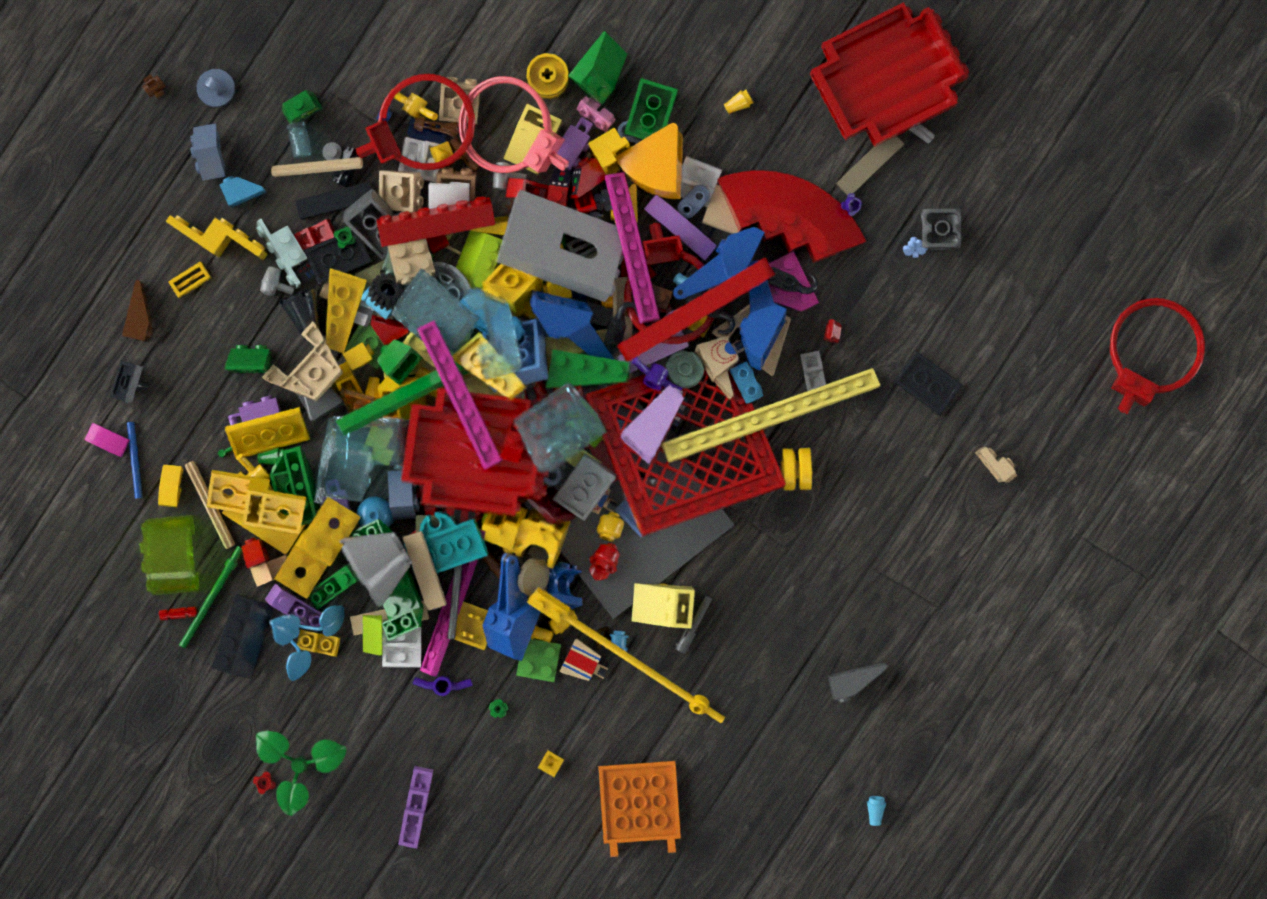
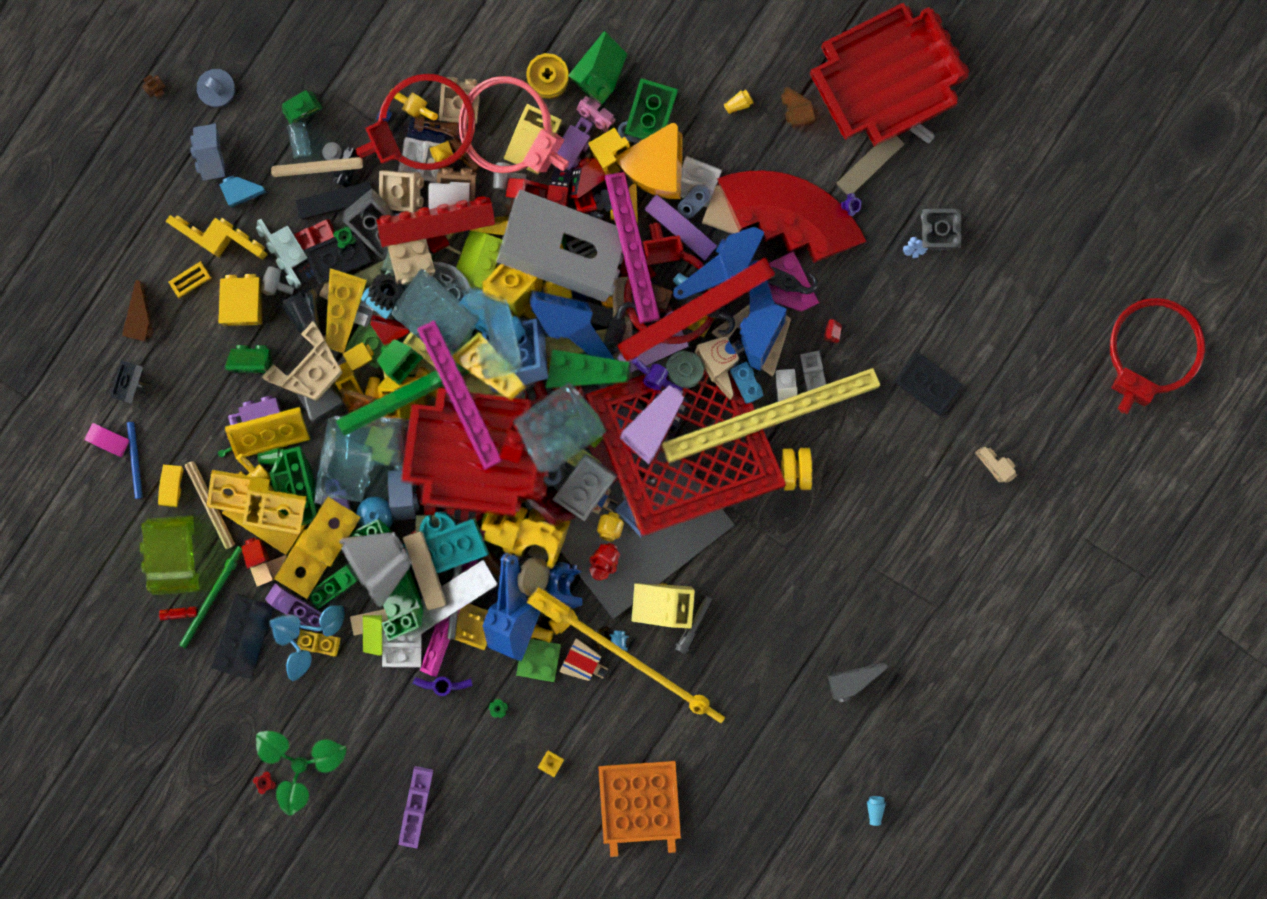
(240, 300): none -> yellow slope
(457, 594): none -> flat silver sticker
(785, 384): none -> white slope
(799, 108): none -> clear orange slope

